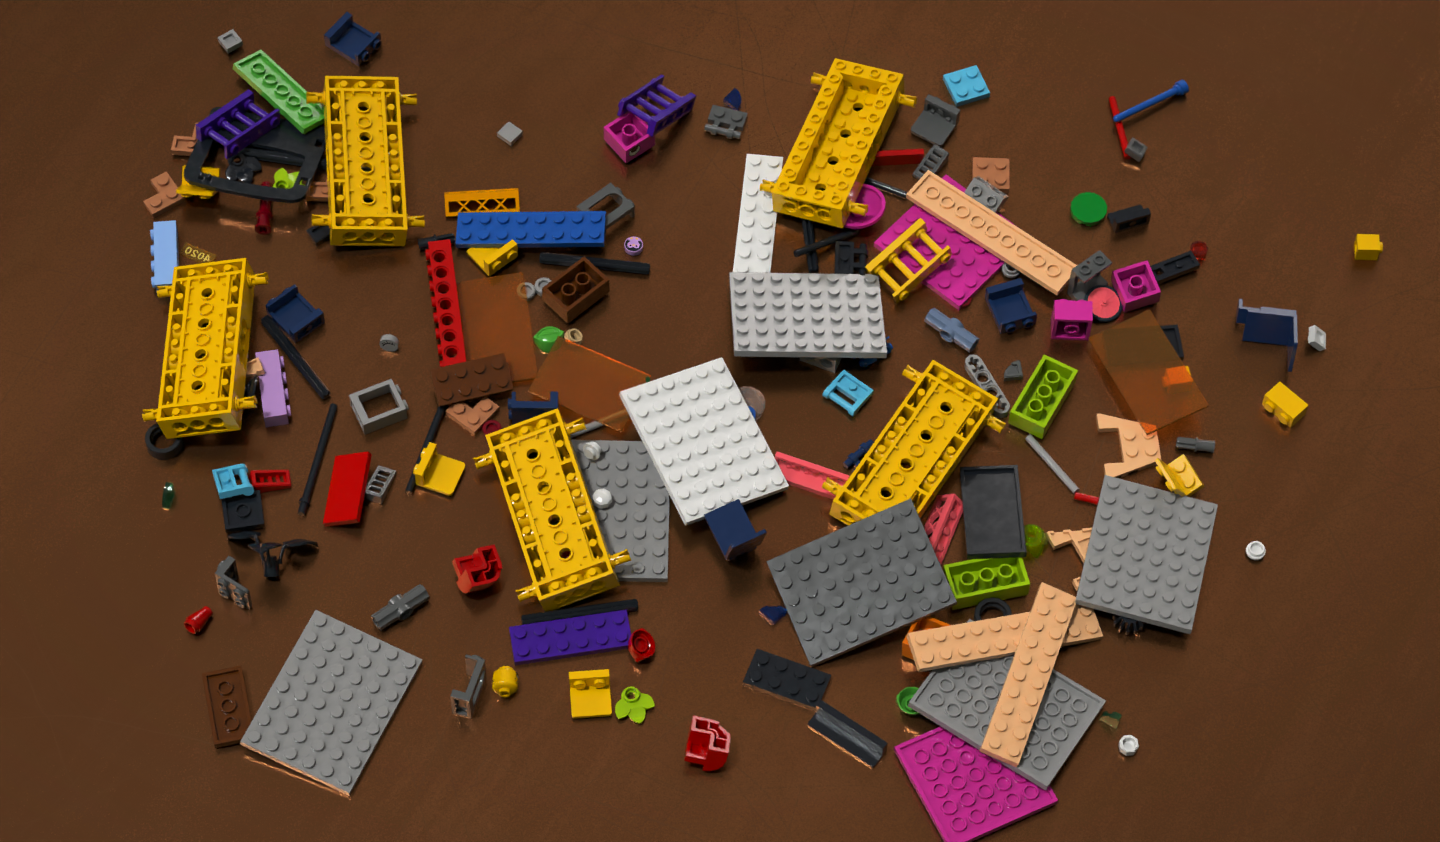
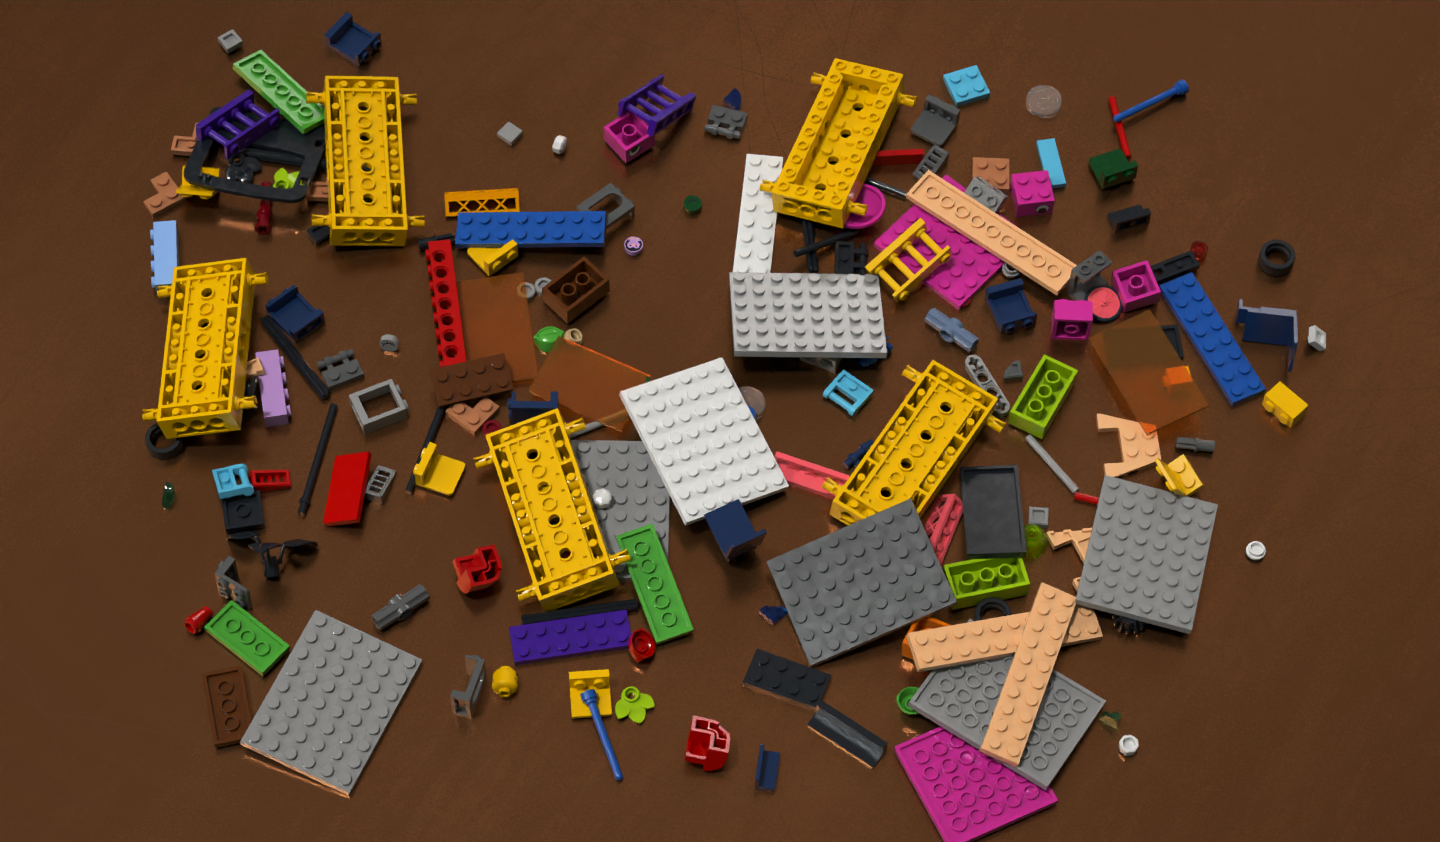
(197, 254): clear yellow sticker -> none
(247, 638): none -> bright green plate
(342, 374): none -> dark grey plate
(559, 144): none -> white tile
(589, 698): none -> blue piece
(592, 450): white plate -> none
(600, 263): black axle -> none
(655, 584): none -> bright green plate
(692, 204): none -> dark green tile
(767, 770): none -> dark blue panel
(1032, 193): none -> dark pink brick
(1038, 516): none -> light grey tile
(1043, 101): none -> clear tile
(1051, 161): none -> medium azure tile
(1088, 208): green tile -> none
(1113, 168): none -> dark green bracket
(1135, 149): flat silver tile -> none
(1212, 339): none -> blue plate
(1280, 246): none -> black tyre
(1367, 247): yellow brick -> none

